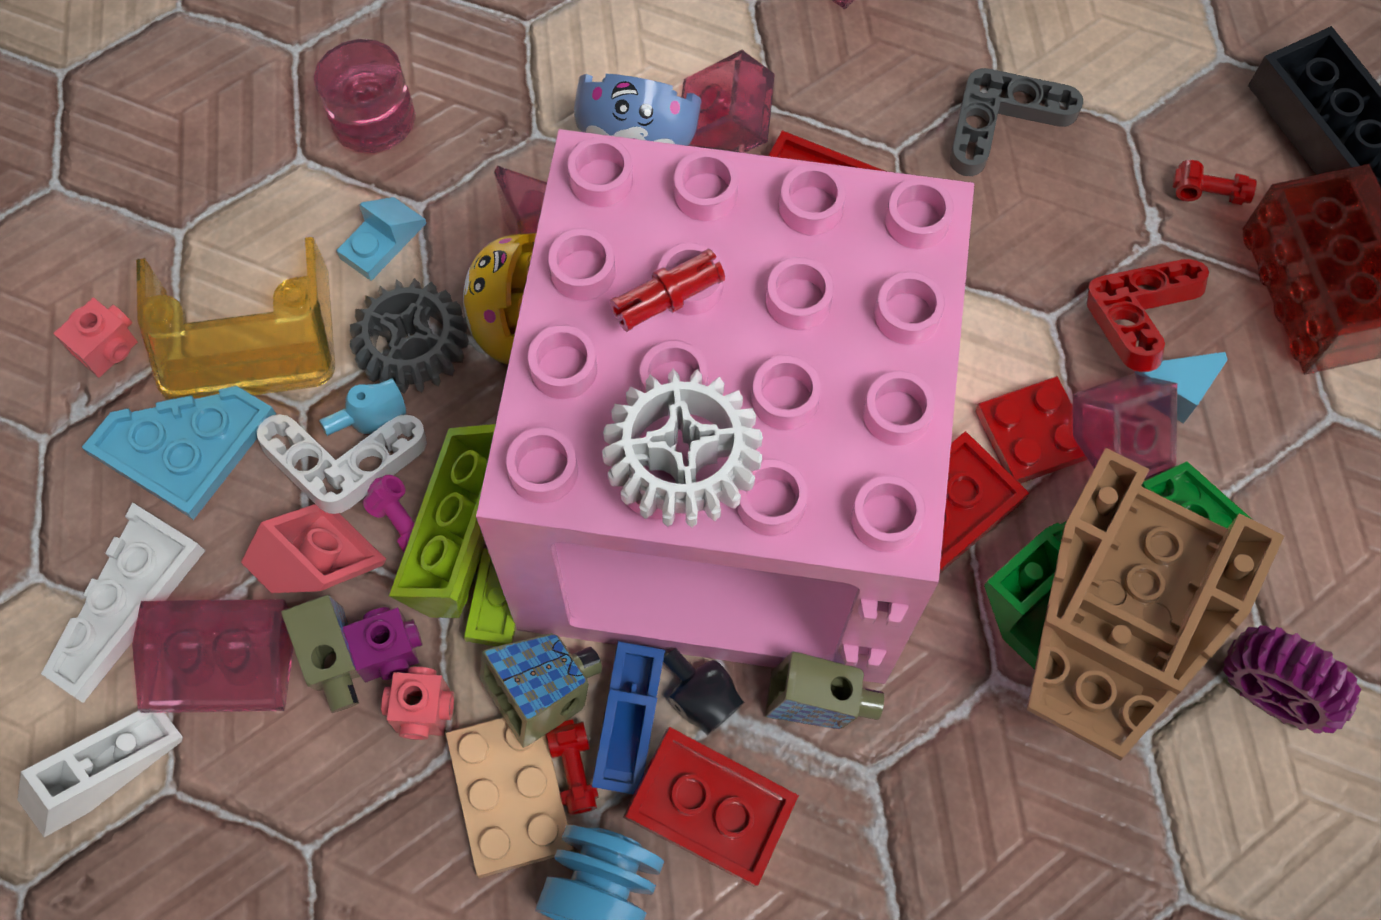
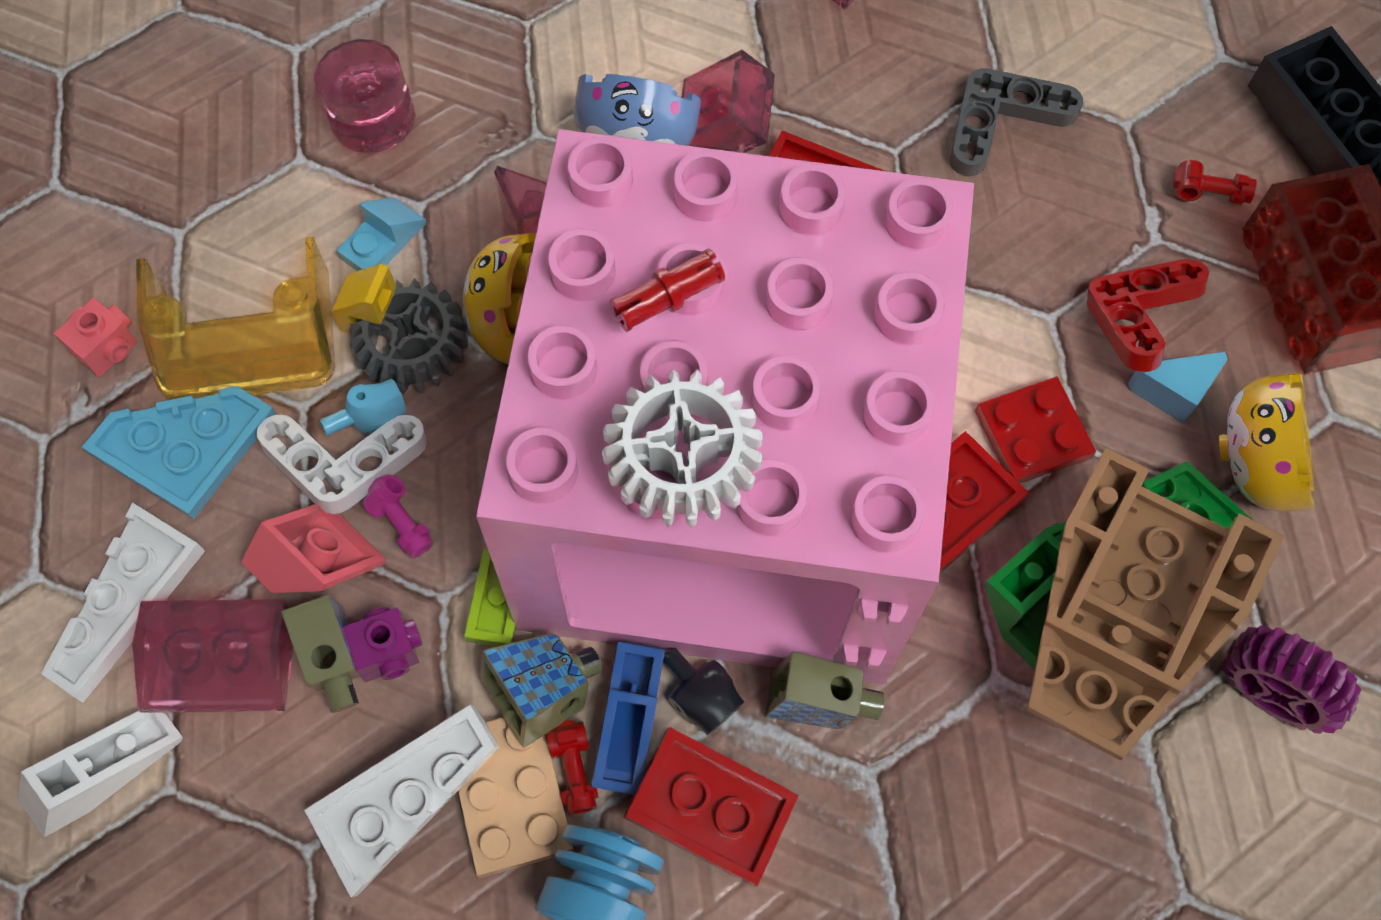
(364, 296): none -> yellow slope
(392, 801): none -> white wing
(429, 714): coral brick -> none
(446, 534): lime slope -> none
(1131, 418): clear pink slope -> none
(1270, 443): none -> yellow cylinder

